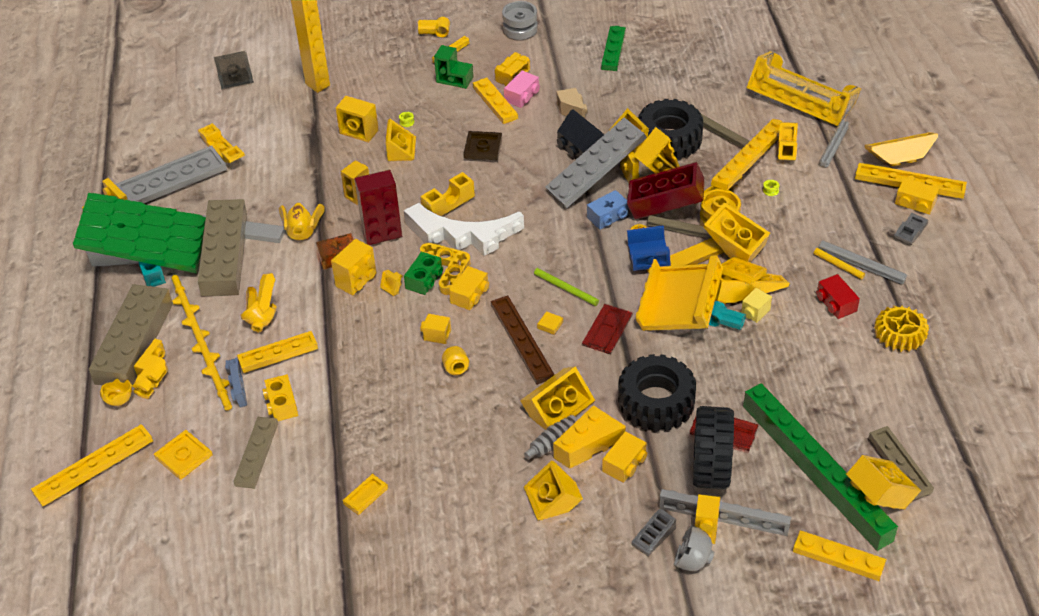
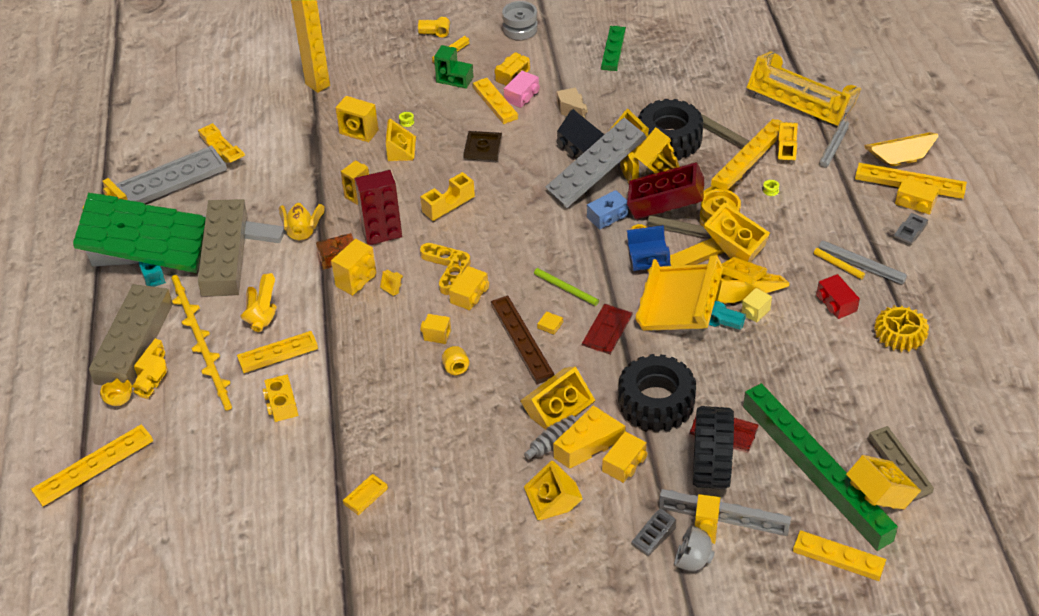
(183, 454): yellow tile -> none
(233, 70): clear smoke slope -> none
(236, 380): sand blue hinge -> none
(256, 452): dark tan plate -> none
(423, 273): green brick -> none
(459, 234): white arch -> none

